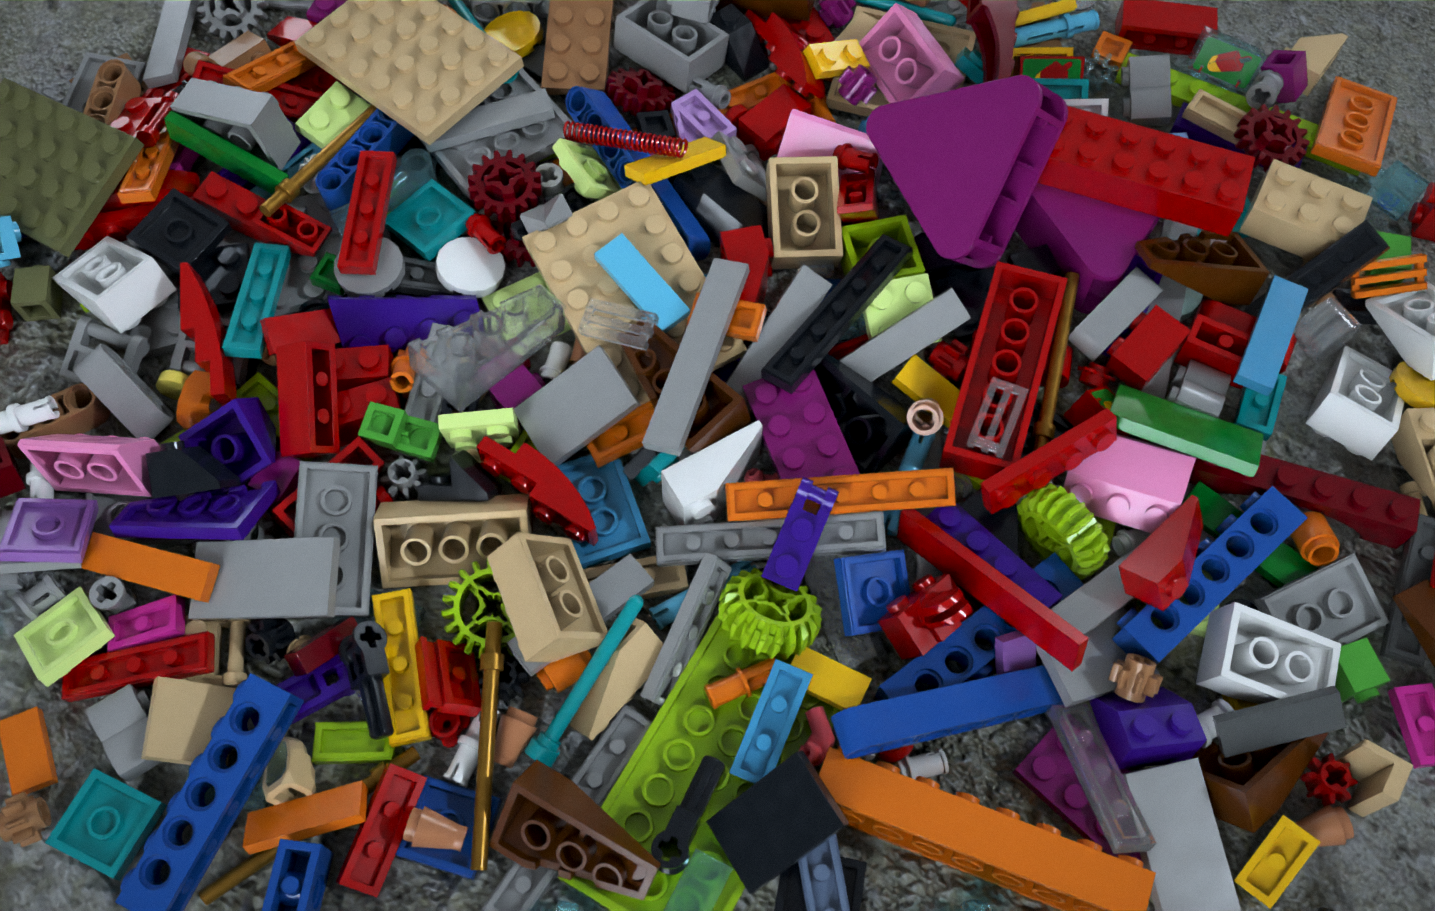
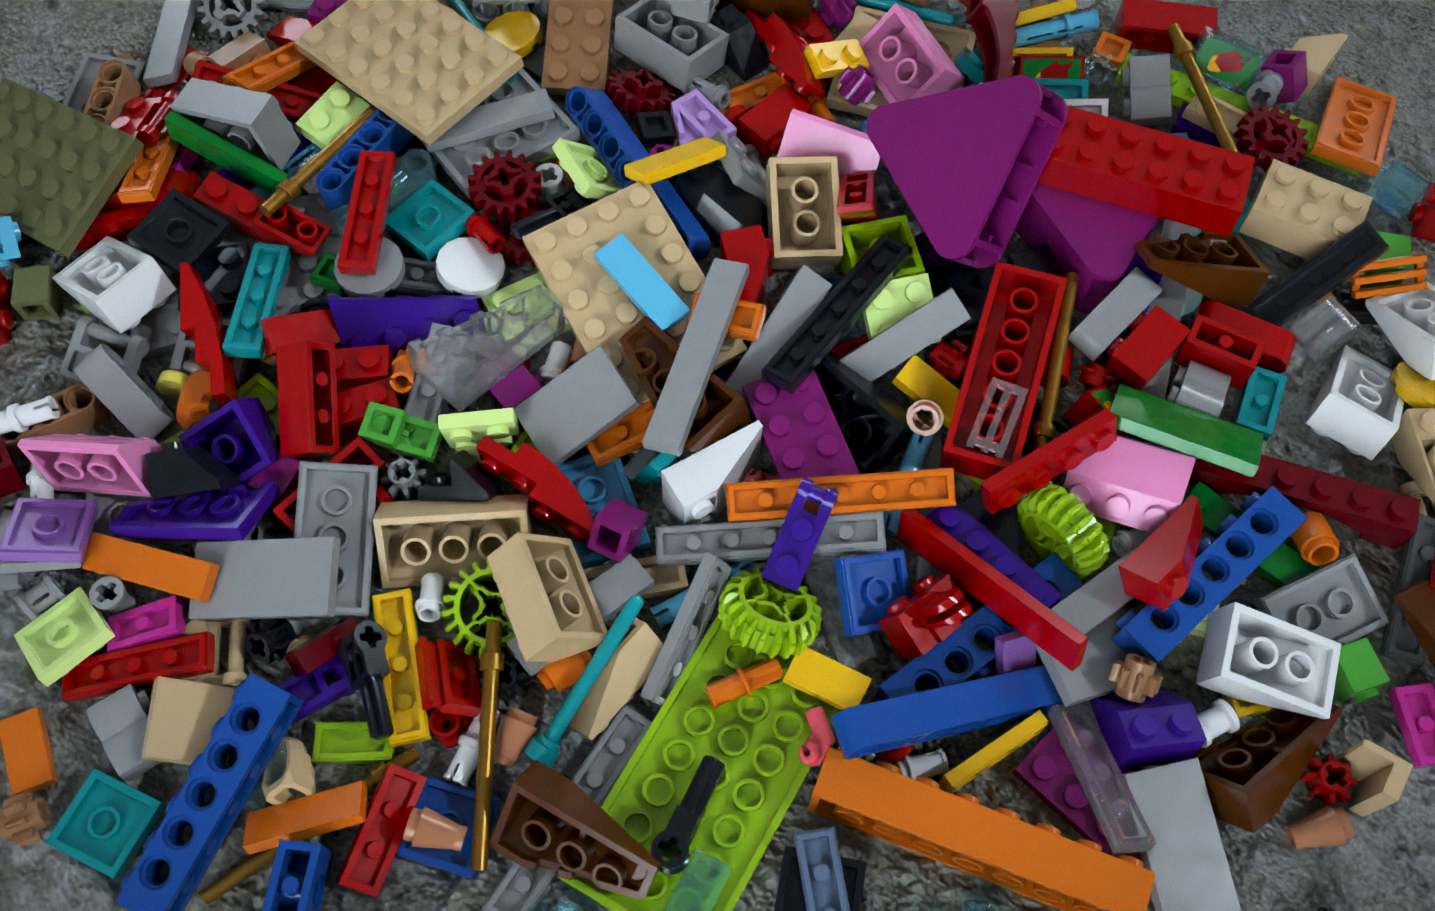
(430, 601): none -> white pin
(546, 215): light grey slope -> none
(617, 530): none -> magenta brick
(631, 146): red piece -> none
(644, 332): clear tile -> none
(771, 722): dark azure plate -> none
(777, 822): black tile -> none
(855, 159): red pin -> none
(993, 753): none -> yellow tile
(1185, 54): none -> pearl gold bar
(1271, 336): dark azure tile -> none
(1277, 861): yellow plate -> none
(1279, 721): dark grey tile -> none

